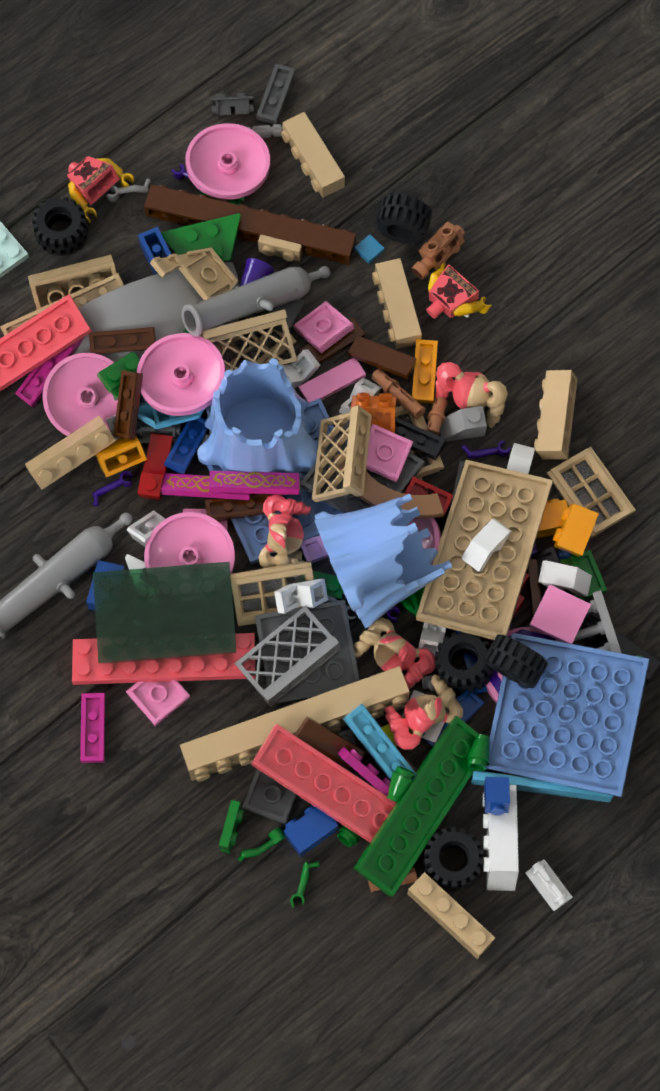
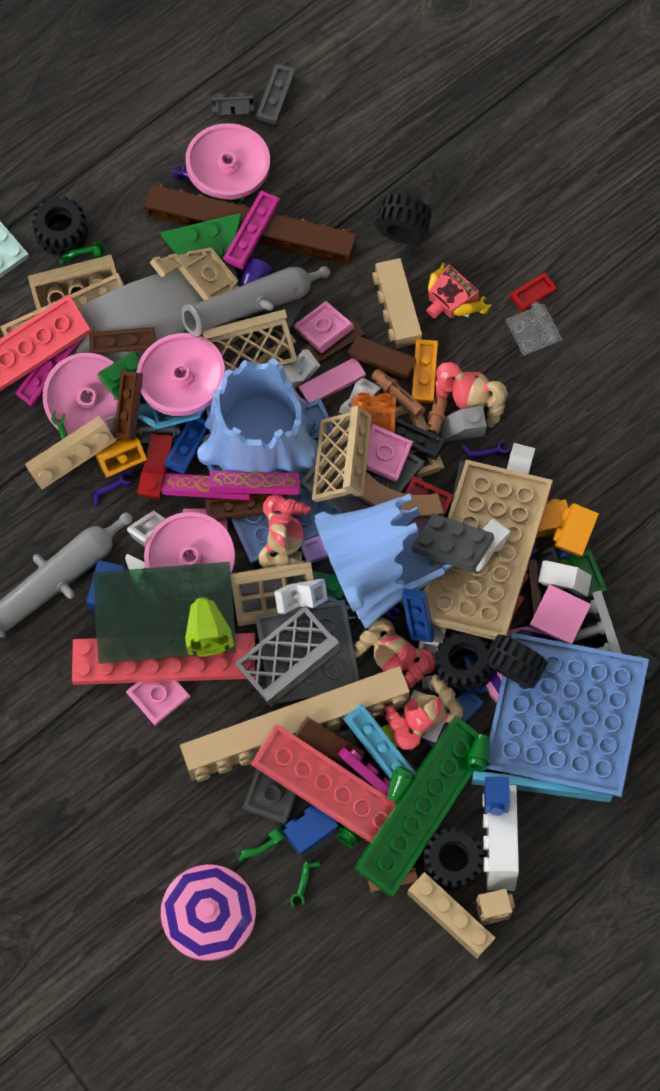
(60, 424): none -> green piece
(92, 179): torso -> none
(92, 728): dark pink plate -> none
(97, 248): none -> green piece
(133, 188): light grey piece -> none
(153, 245): blue brick -> none
(207, 629): none -> lime cone
(208, 912): none -> dish
(229, 833): green plate -> none
(251, 230): none -> dark pink tile
(266, 131): light grey axle -> none
(287, 250): tan plate -> none
(313, 155): tan brick -> none
(369, 249): dark azure tile -> none
(418, 615): none -> blue tile
(439, 248): nougat brick -> none
(453, 542): none -> dark grey plate
(494, 906): none -> tan brick
(533, 291): none -> red tile
(533, 329): none -> clear hinge
(548, 885): white hinge -> none
(556, 415): tan brick -> none
(590, 485): tan piece -> none

